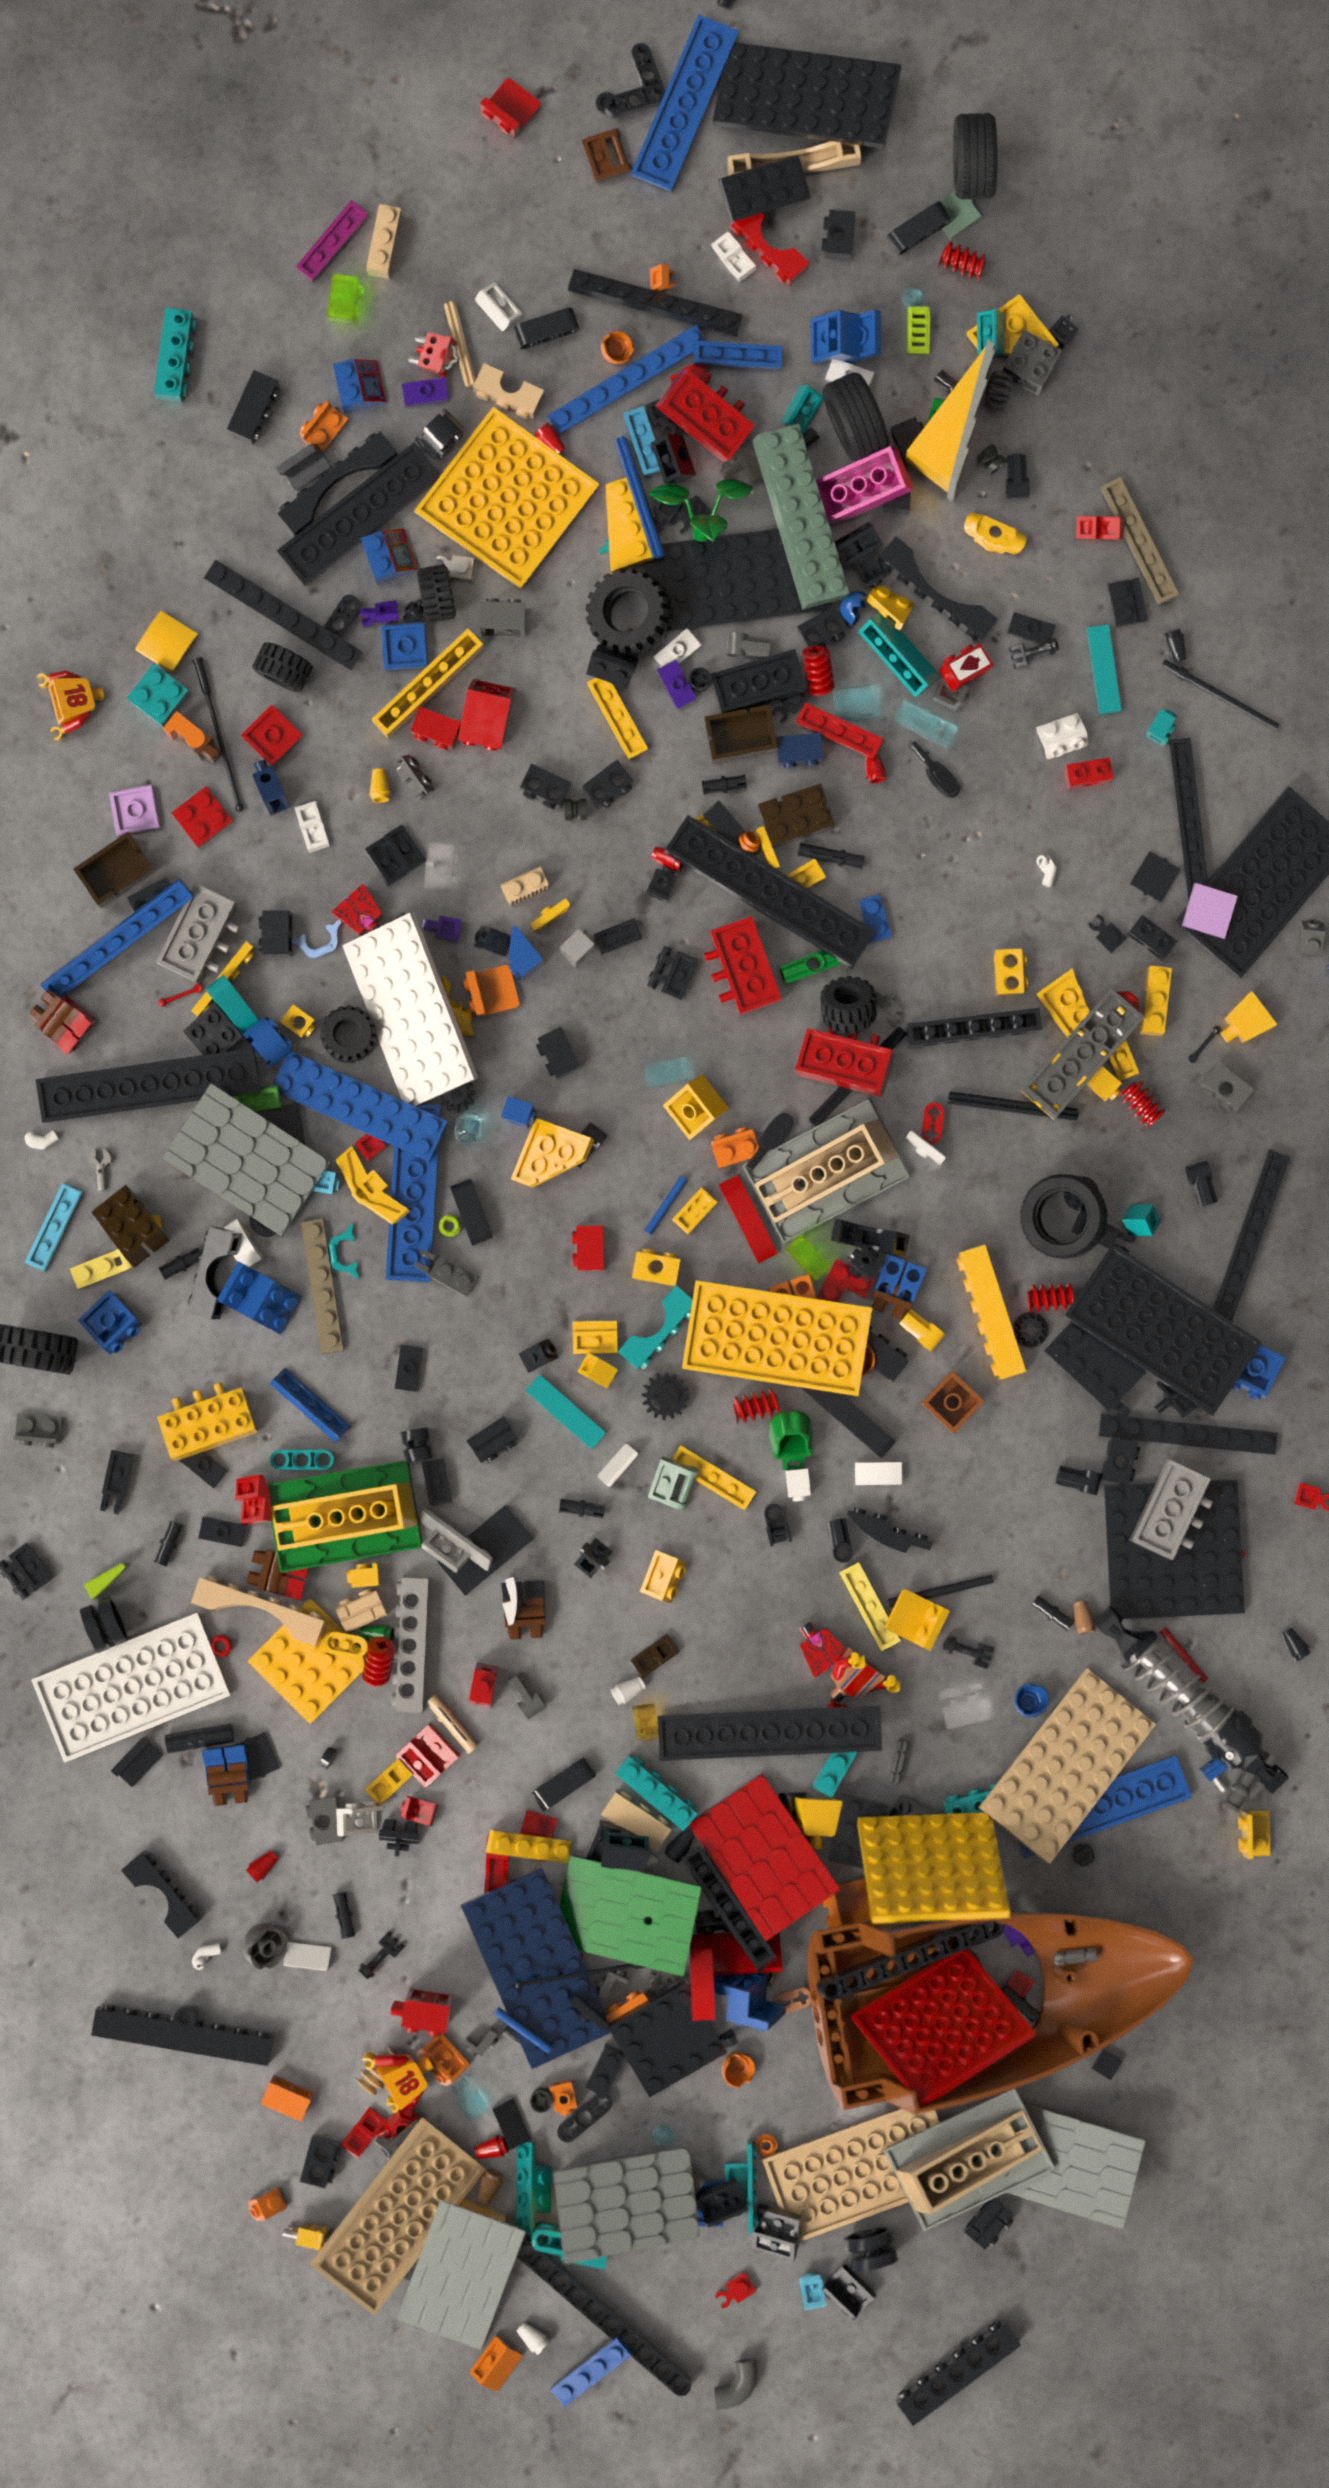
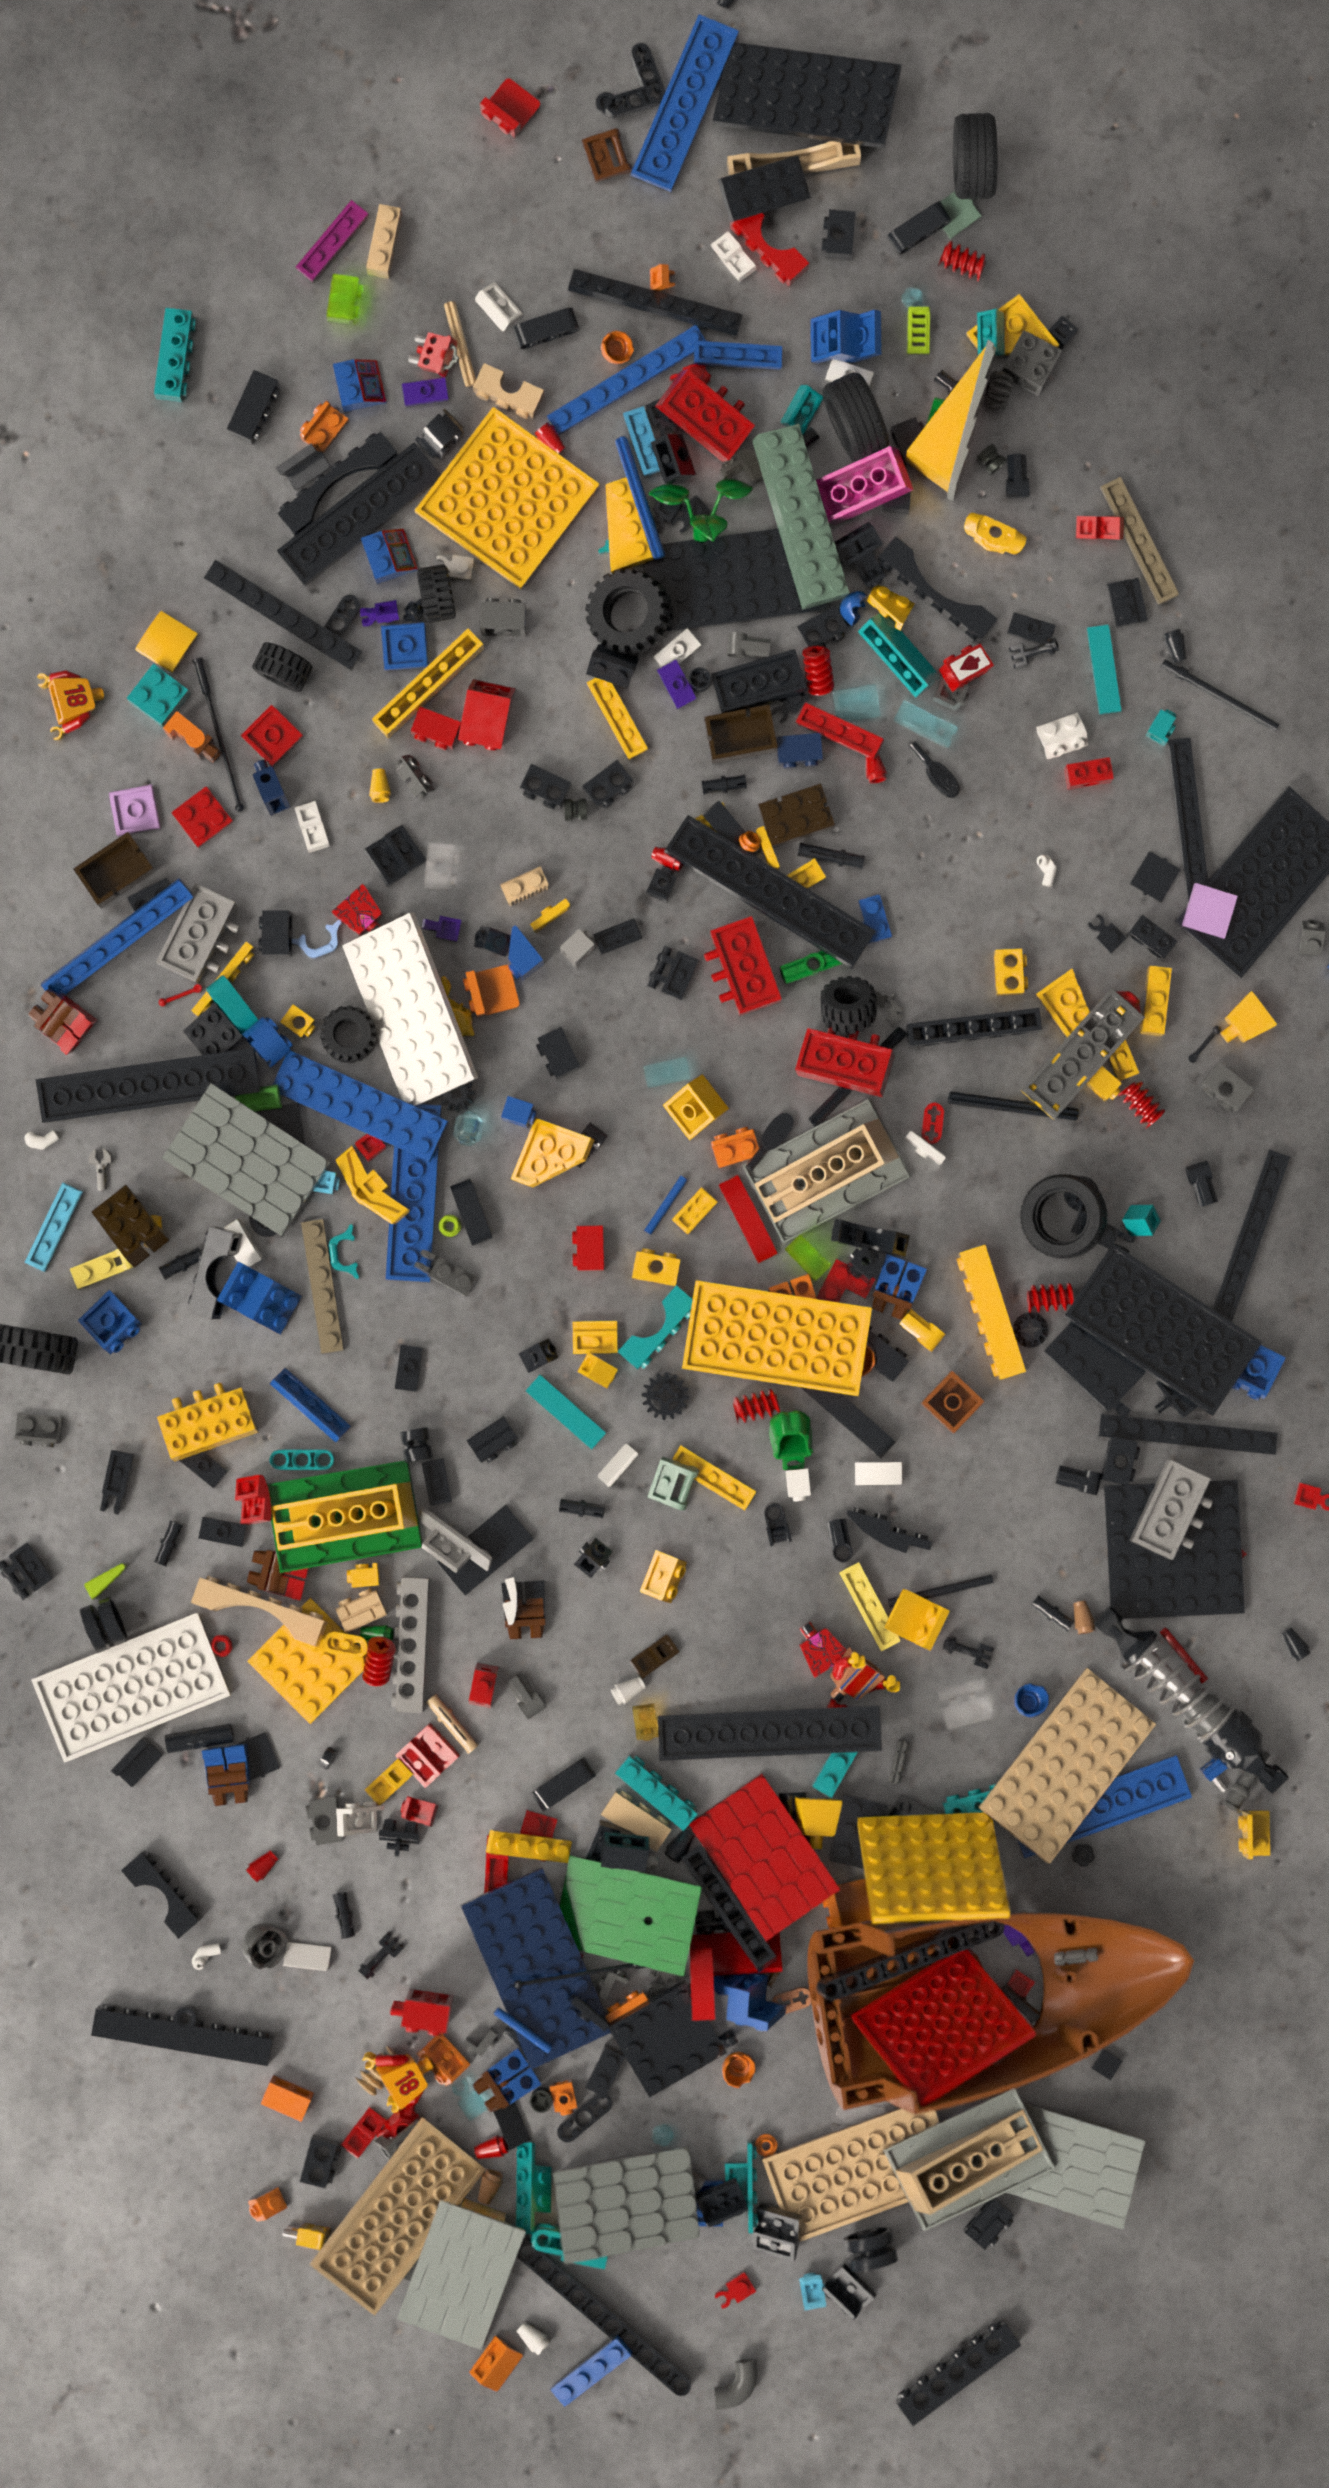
(501, 2086): none -> blue hips

